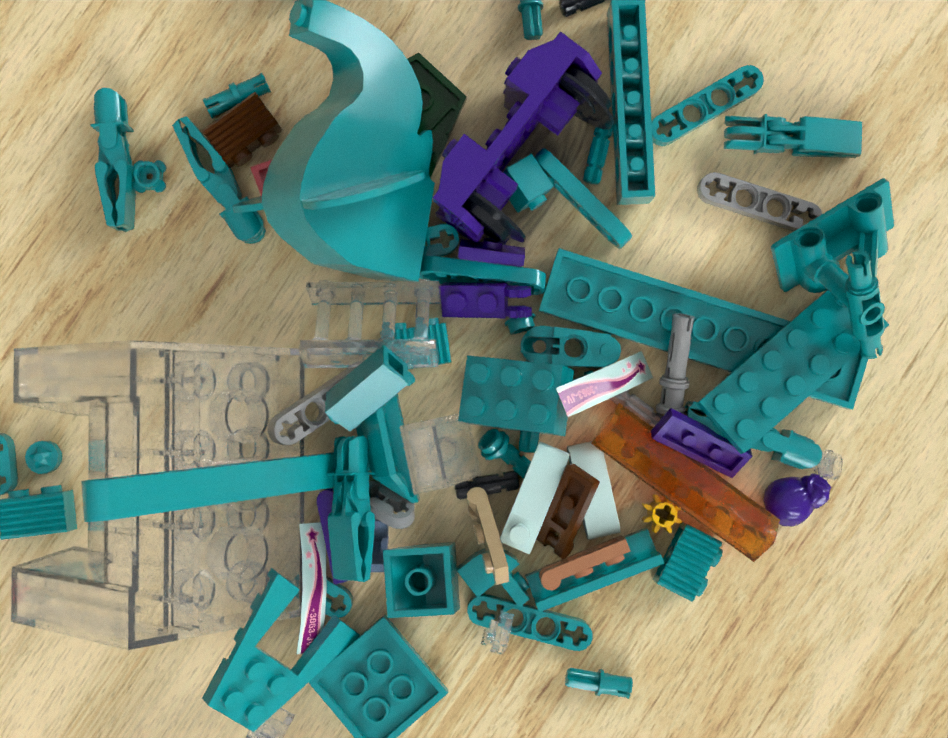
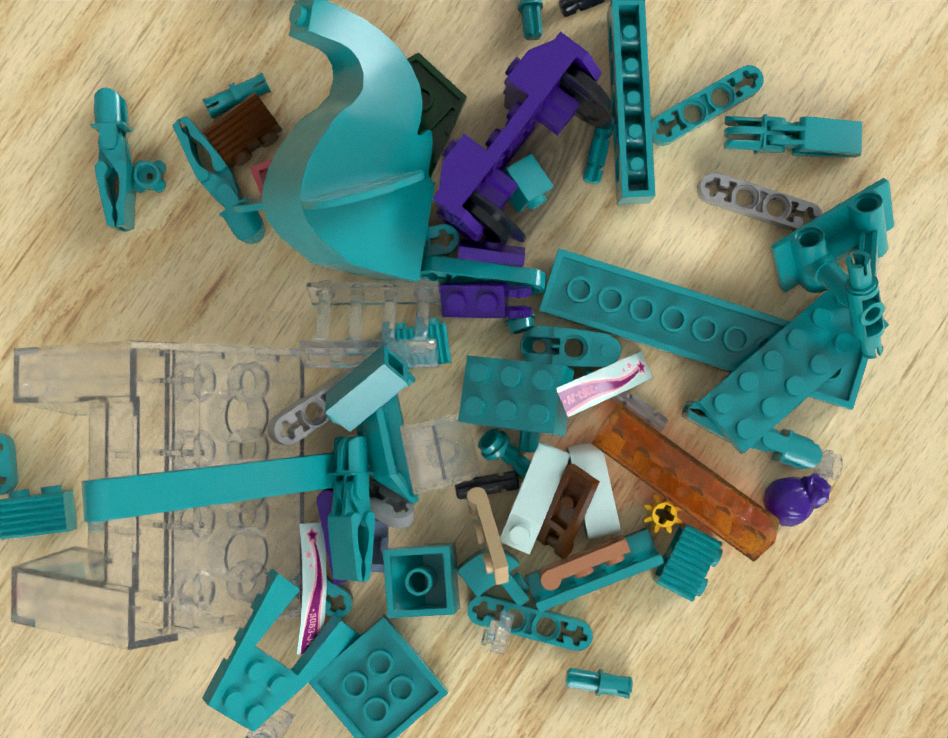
(43, 457): teal tile -> none
(583, 199): teal beam -> none
(675, 380): light grey pin -> none
(699, 443): dark purple plate -> none

